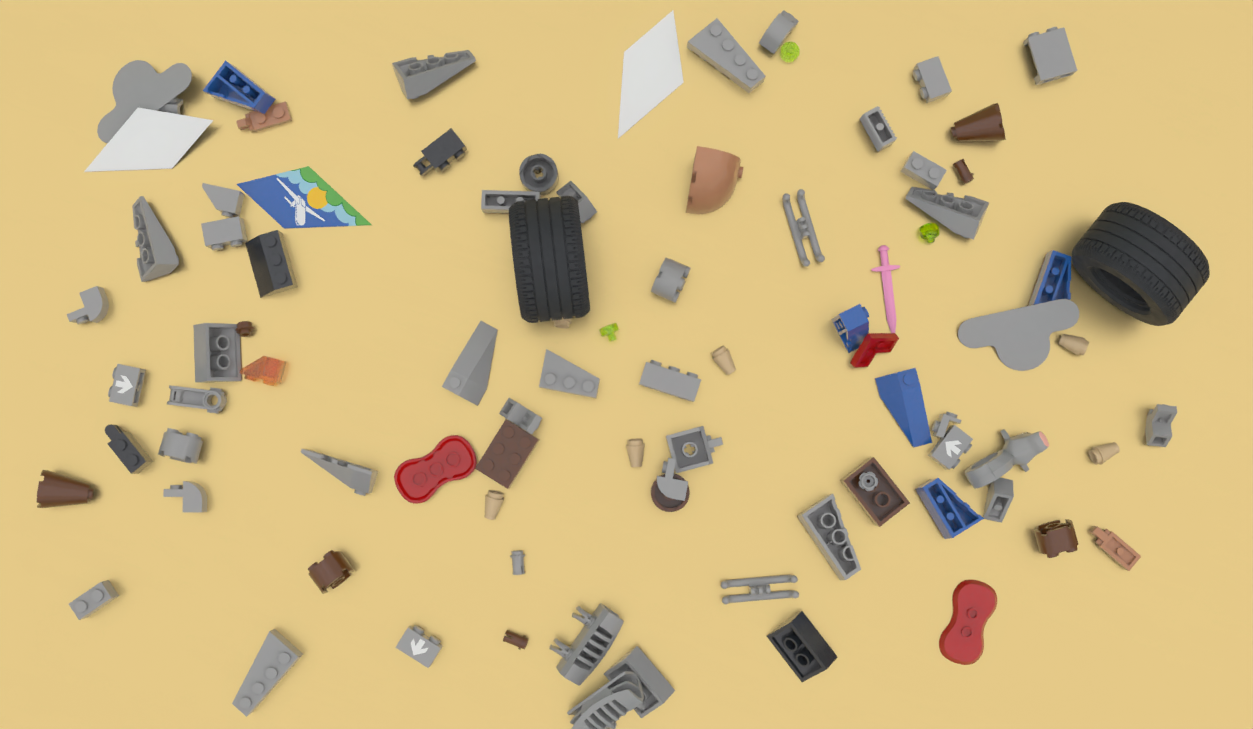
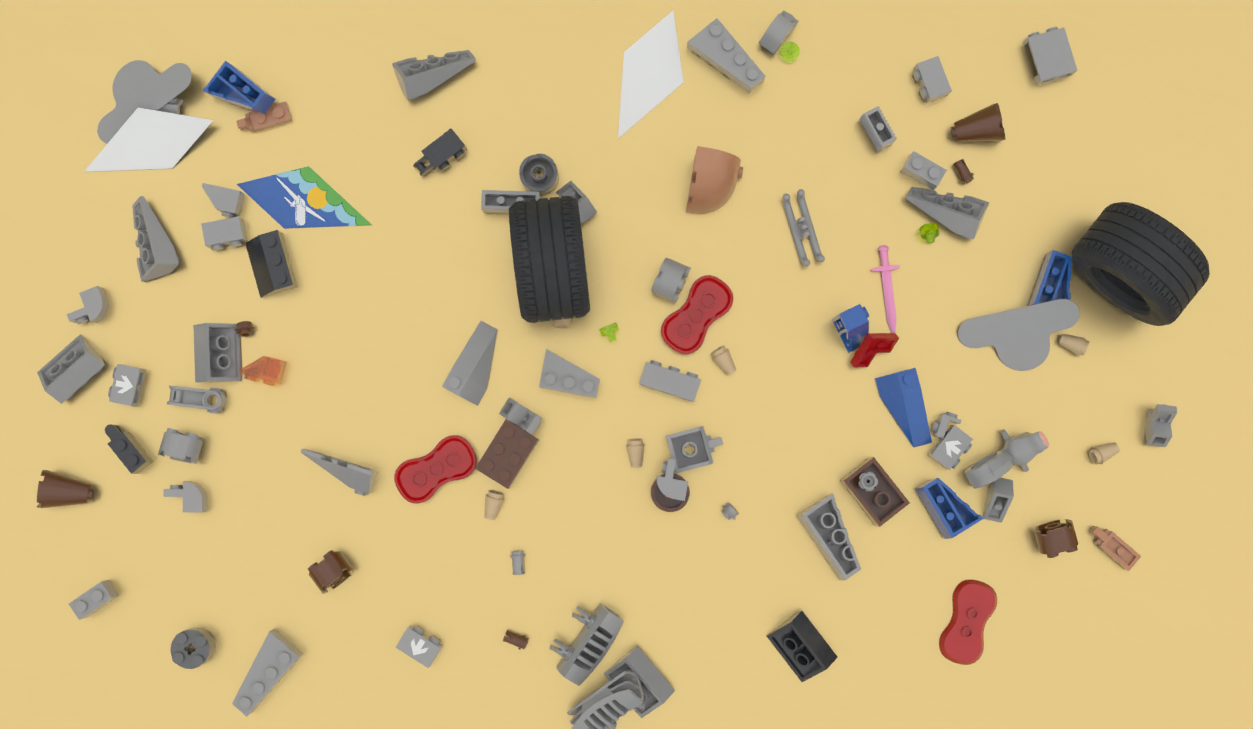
(70, 369): none -> light grey slope
(183, 654): none -> dark grey brick
(687, 326): none -> red plate
(729, 511): none -> light grey plate
(759, 588): light grey piece -> none

